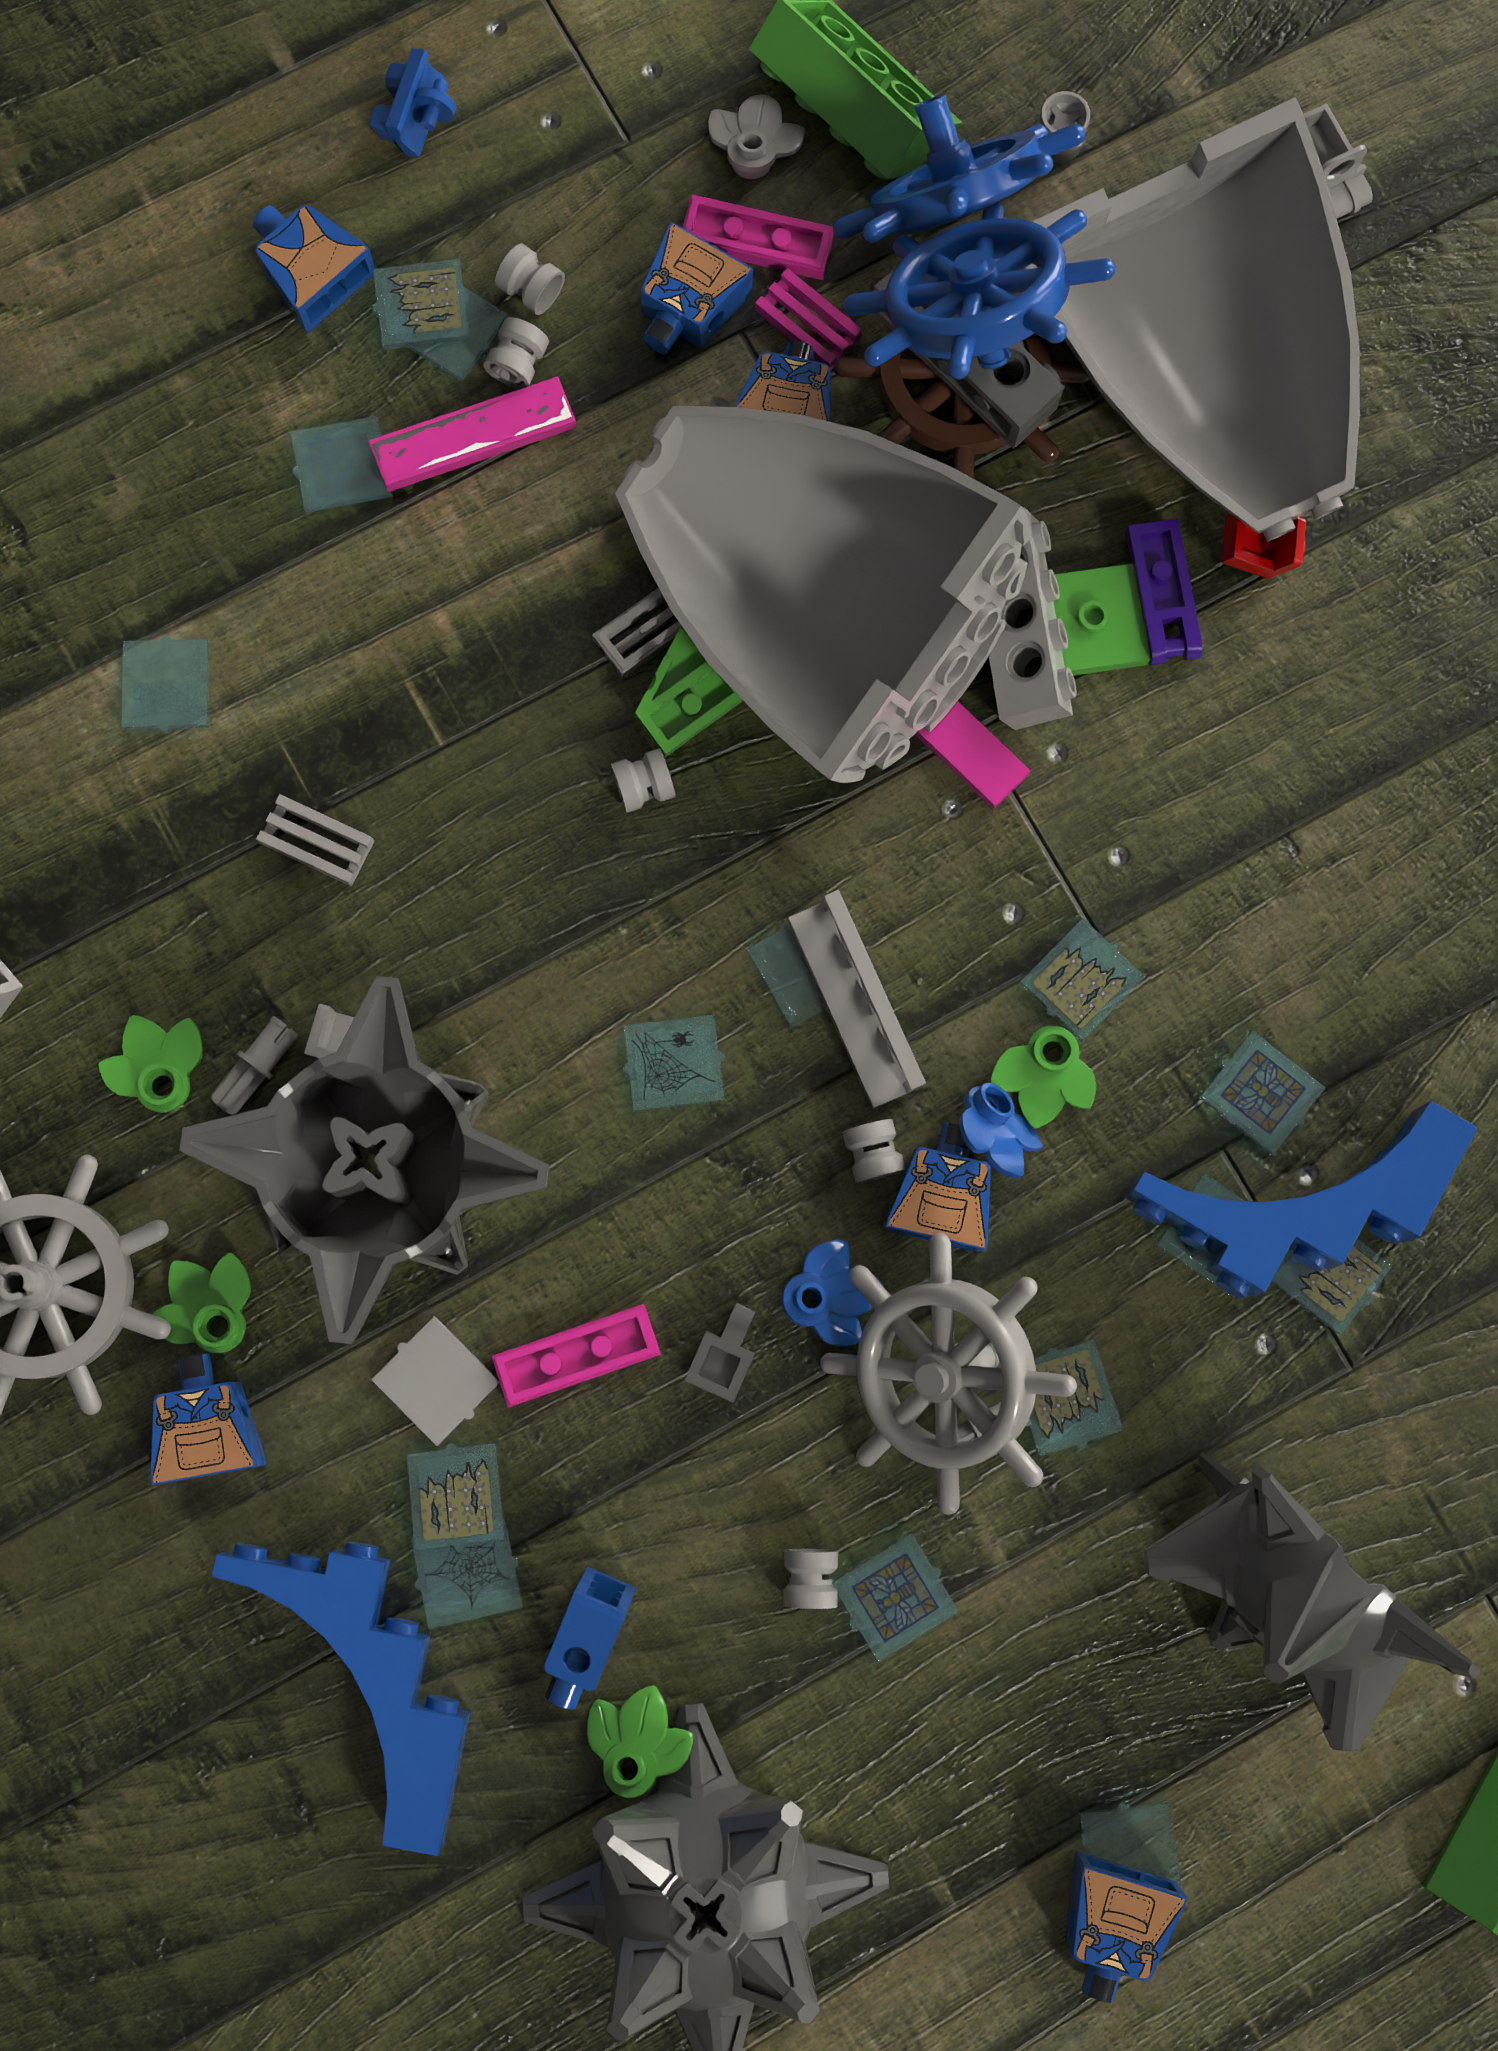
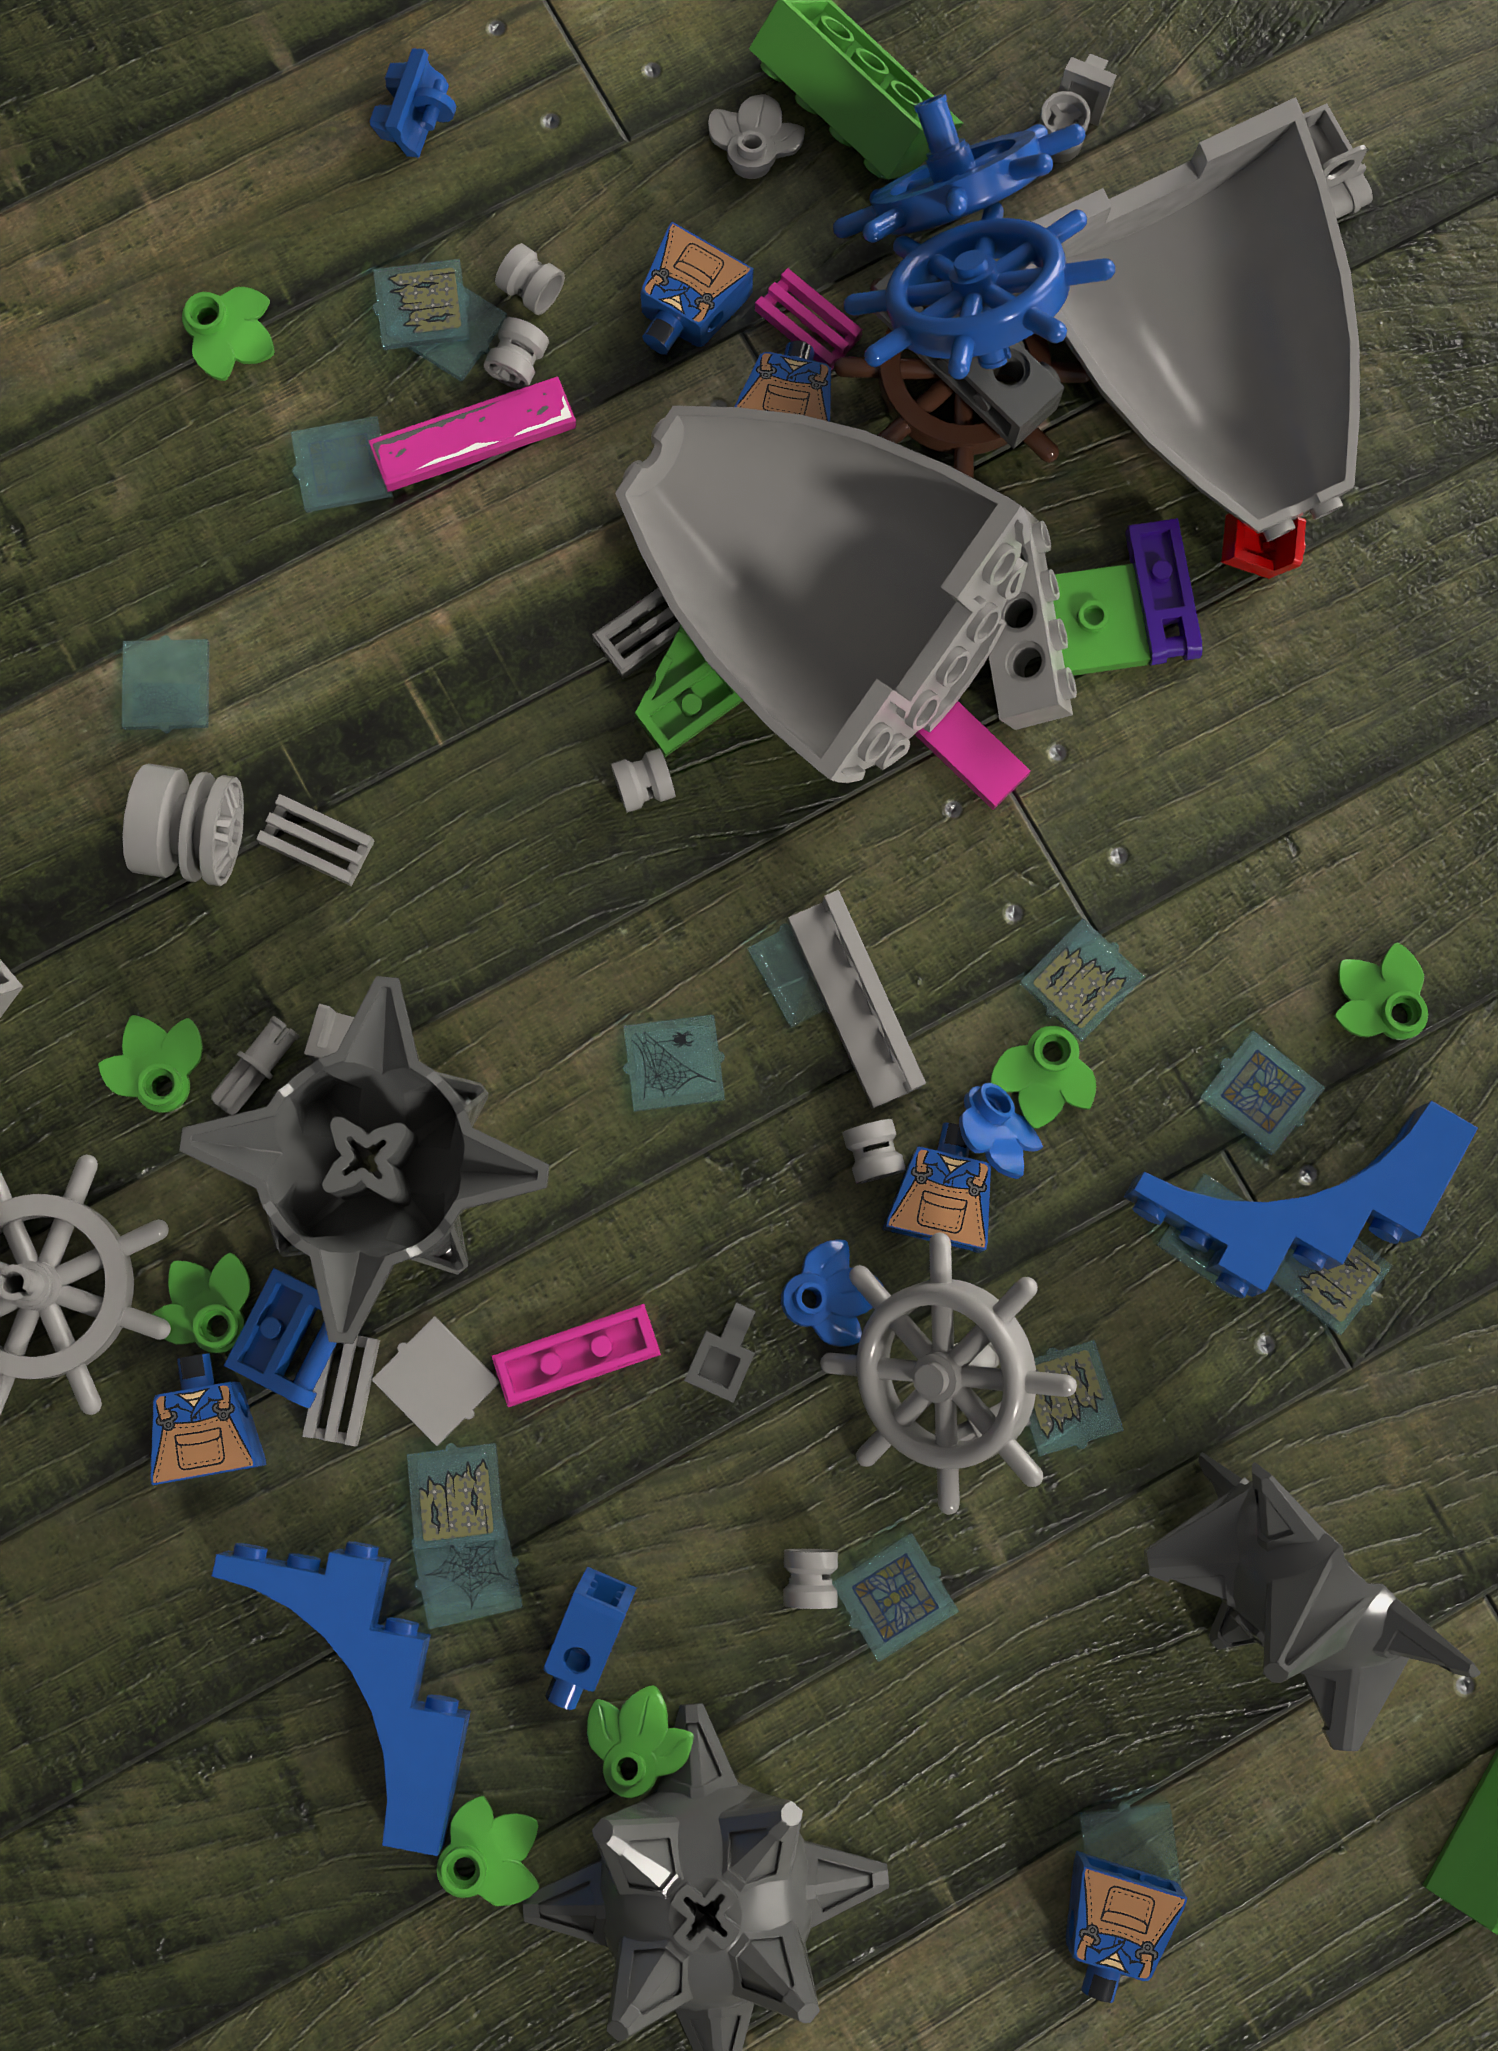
(183, 824): none -> light grey wheel
(233, 335): none -> bright green plate
(274, 1336): none -> blue plate
(310, 262): torso -> none
(314, 1413): none -> light grey tile
(496, 1850): none -> bright green plate
(761, 236): dark pink tile -> none
(1090, 82): none -> light grey tile
(1377, 990): none -> bright green plate

